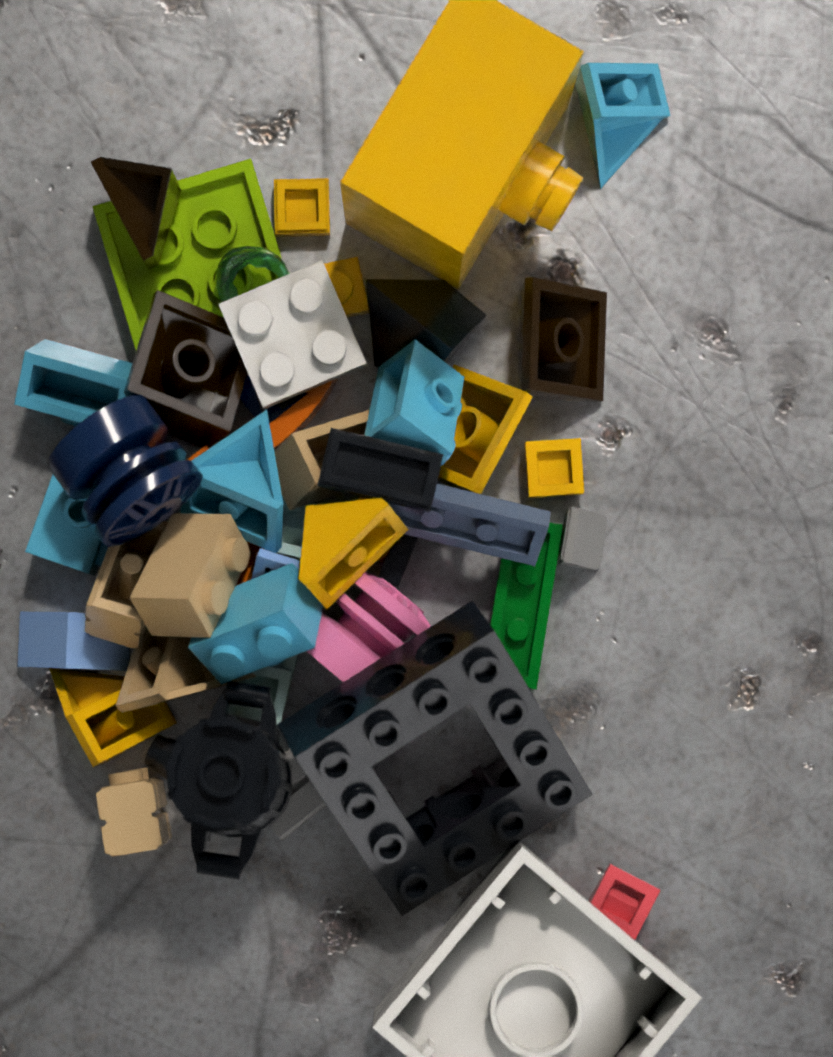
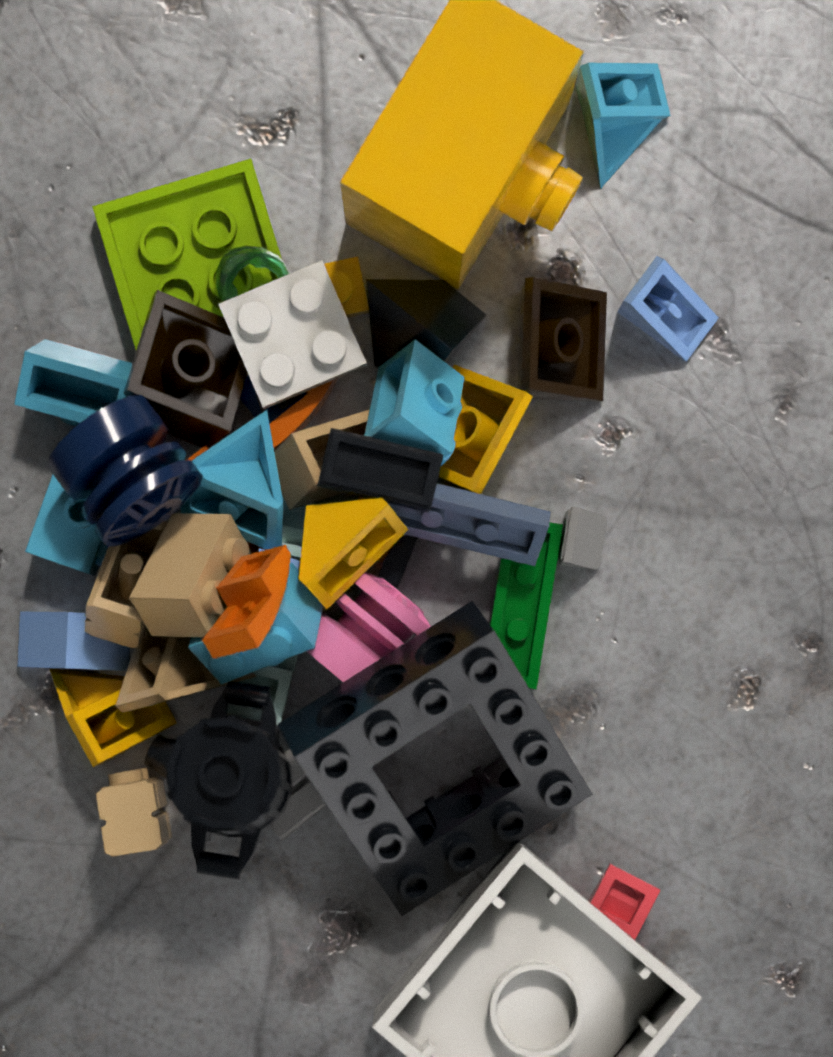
(144, 201): dark brown slope -> none
(252, 599): none -> orange slope
(301, 207): yellow tile -> none
(554, 468): yellow plate -> none
(668, 309): none -> light blue slope

